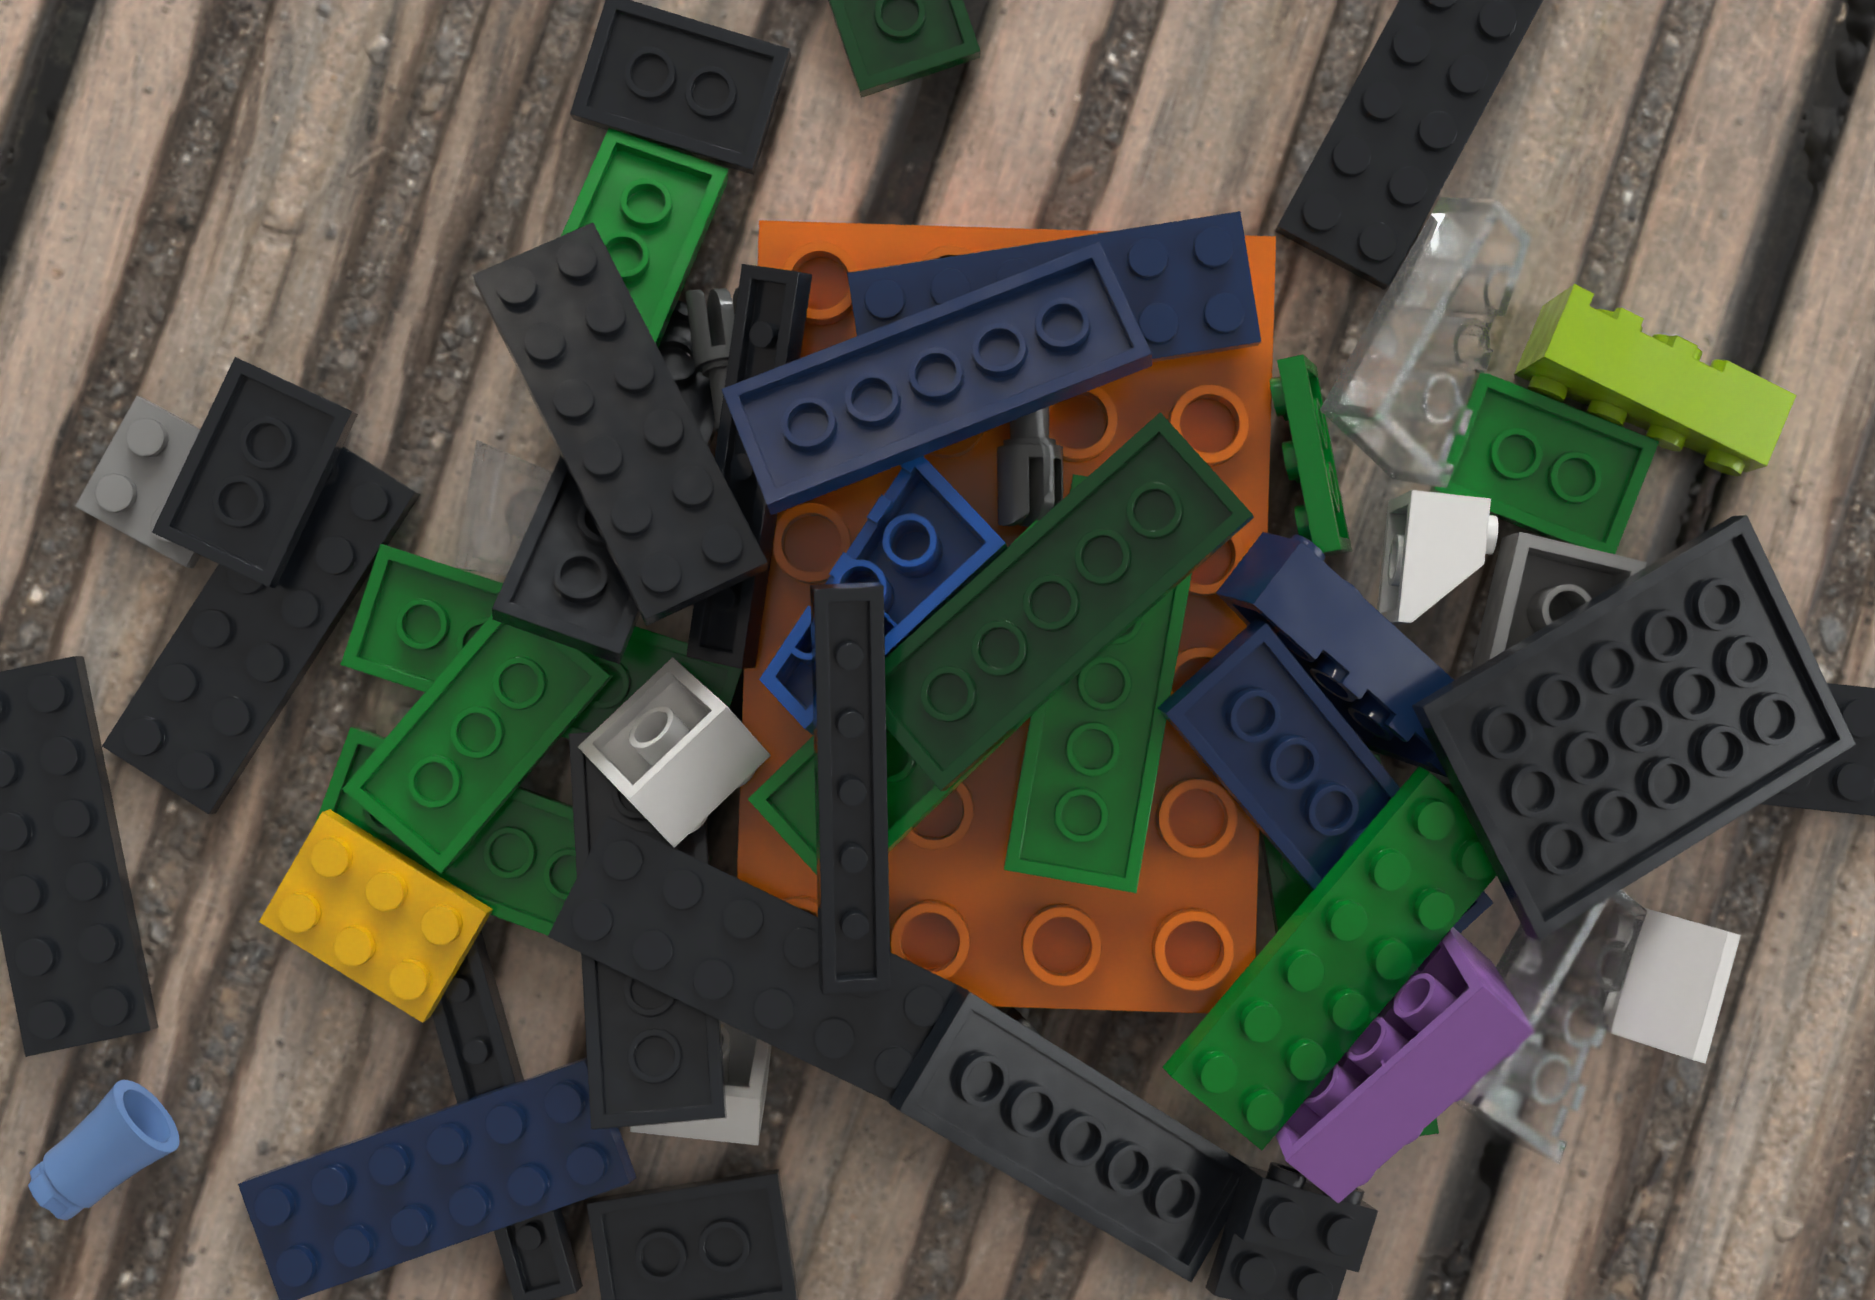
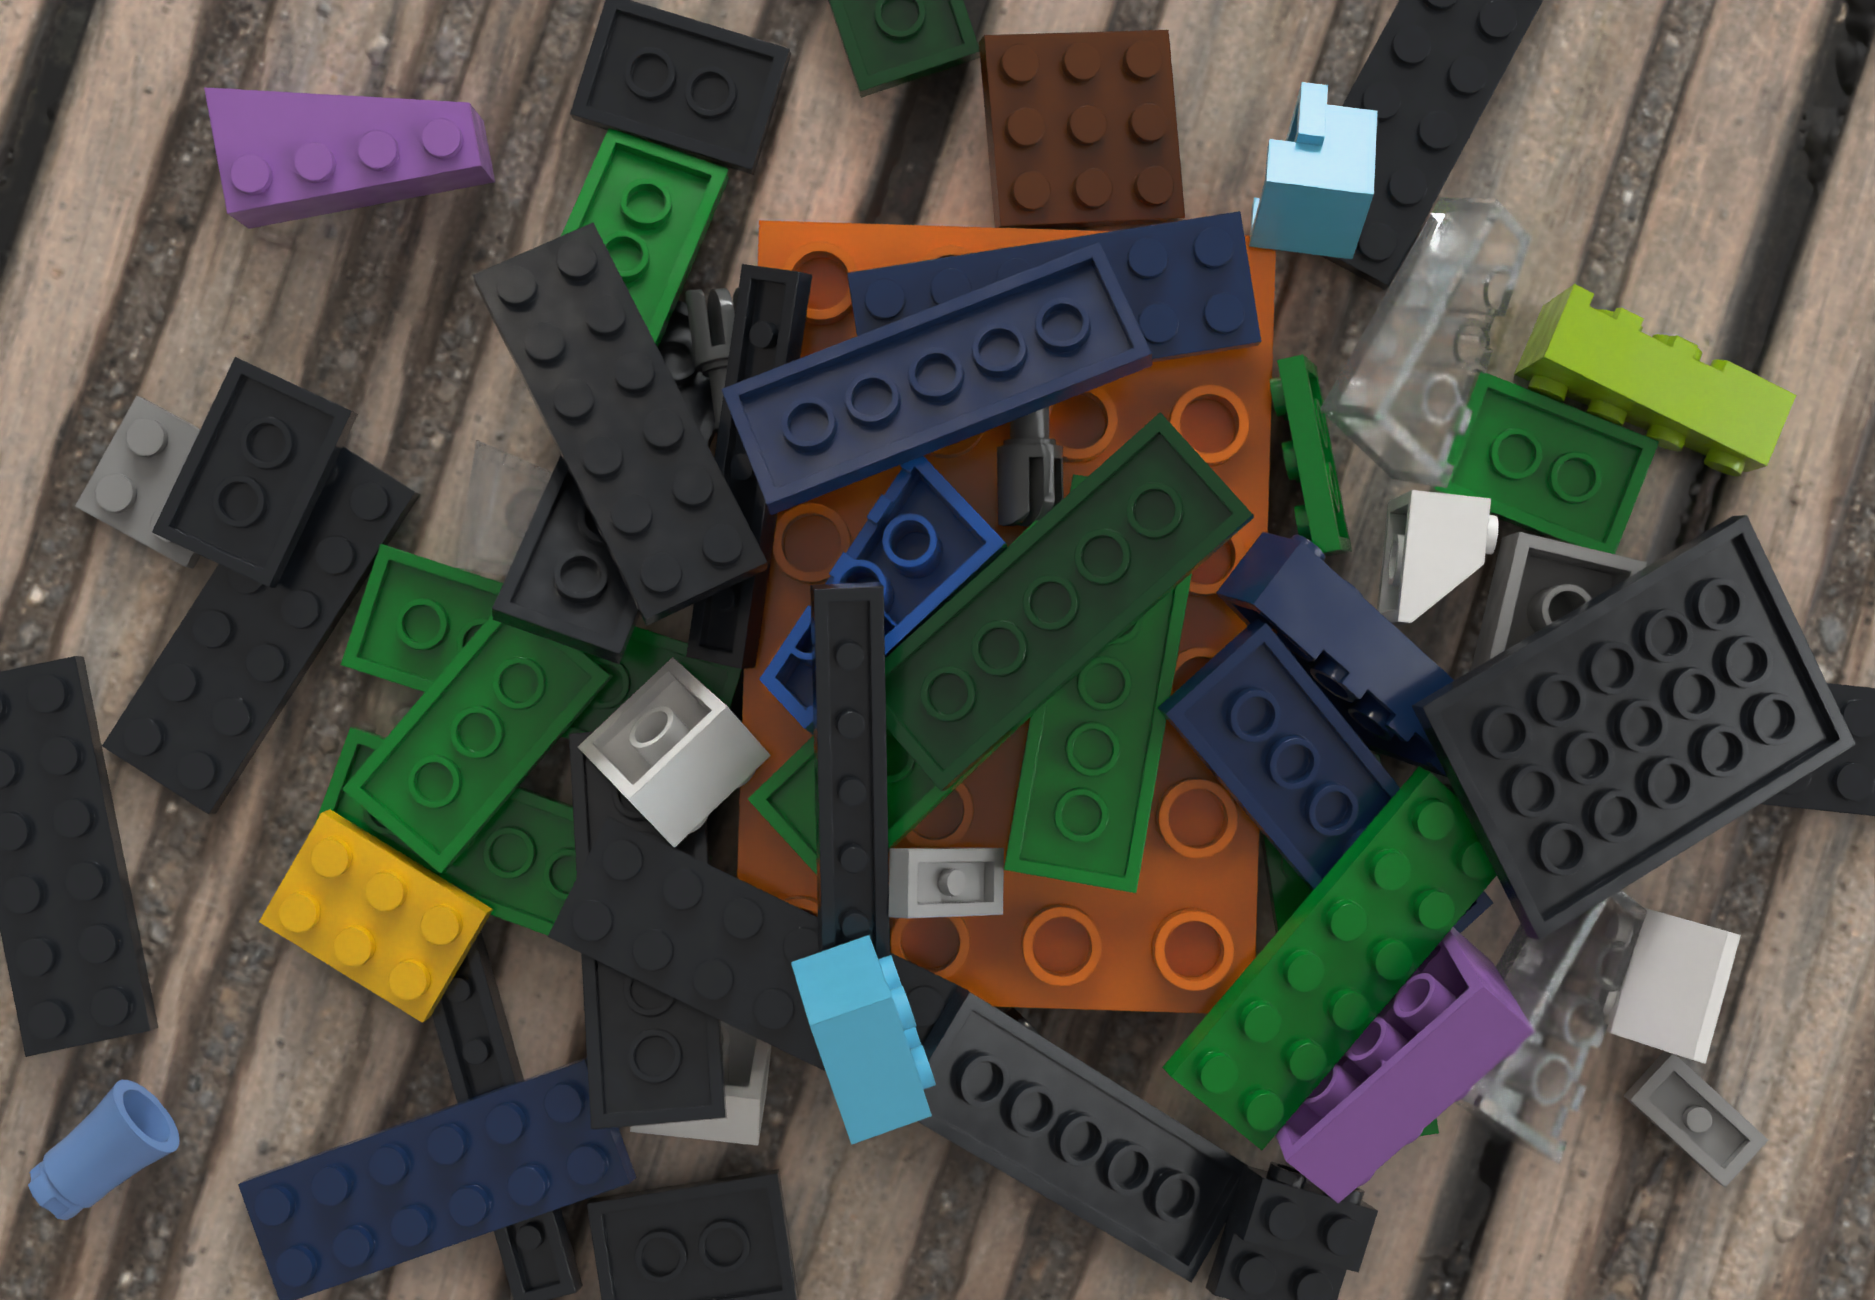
(337, 153): none -> medium lavender wedge
(865, 1038): none -> medium azure brick
(945, 882): none -> light grey plate
(1081, 129): none -> reddish brown plate
(1317, 179): none -> medium azure plate
(1696, 1118): none -> light grey plate

